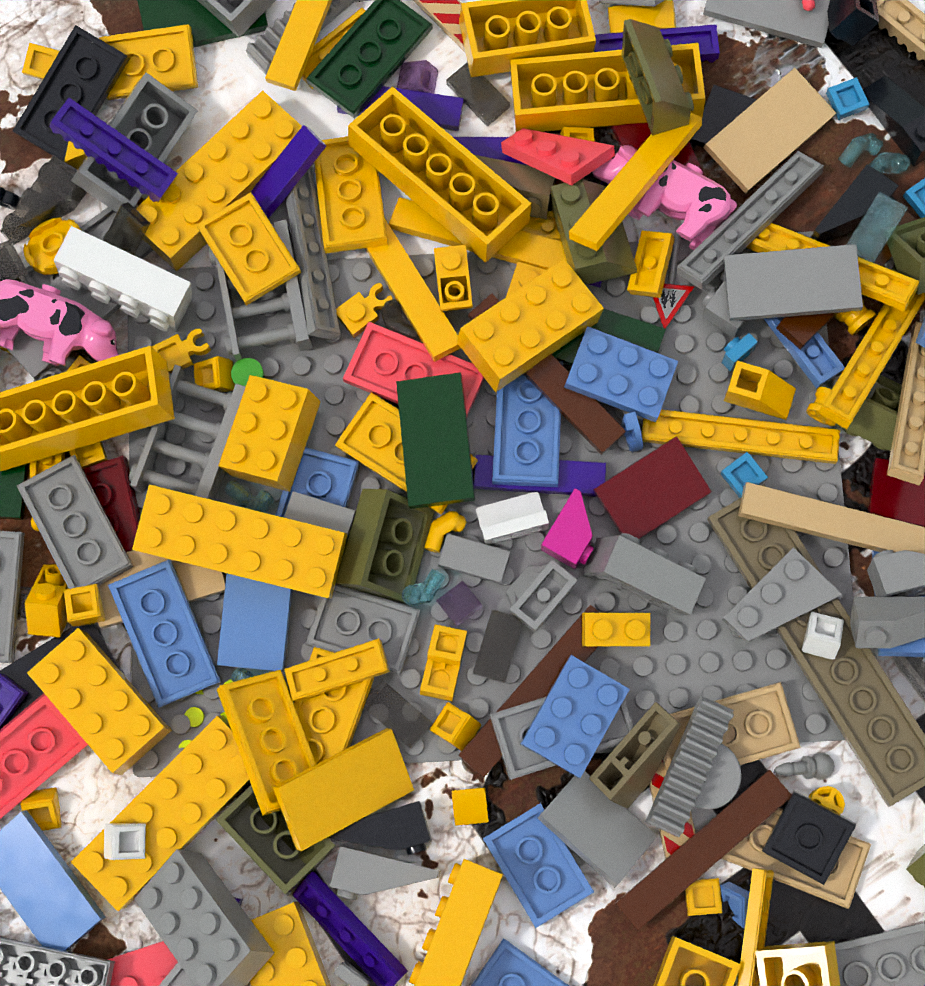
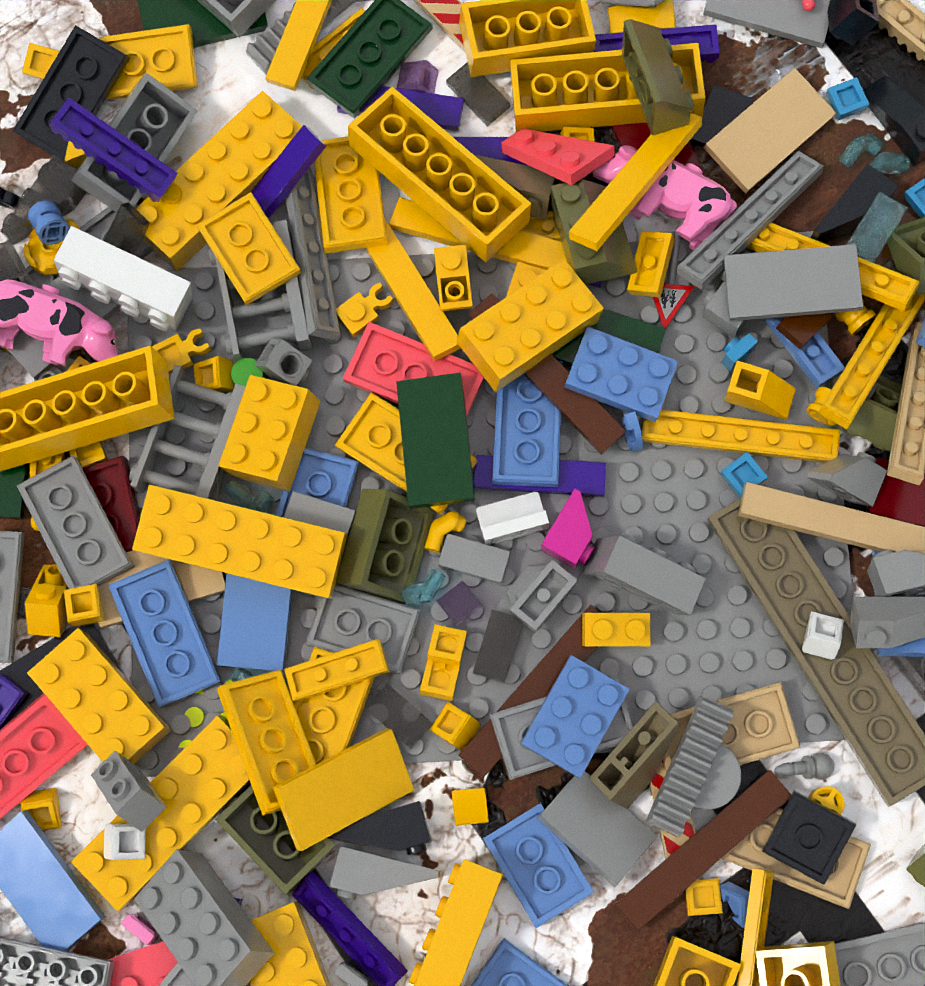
(48, 222): none -> medium blue wheel
(128, 791): none -> light grey brick
(140, 928): none -> bright pink tile
(271, 360): none -> light grey brick
(394, 320): clear smoke arm -> none
(652, 489): dark red tile -> none
(780, 596): light grey wing -> none
(851, 477): none -> light grey slope

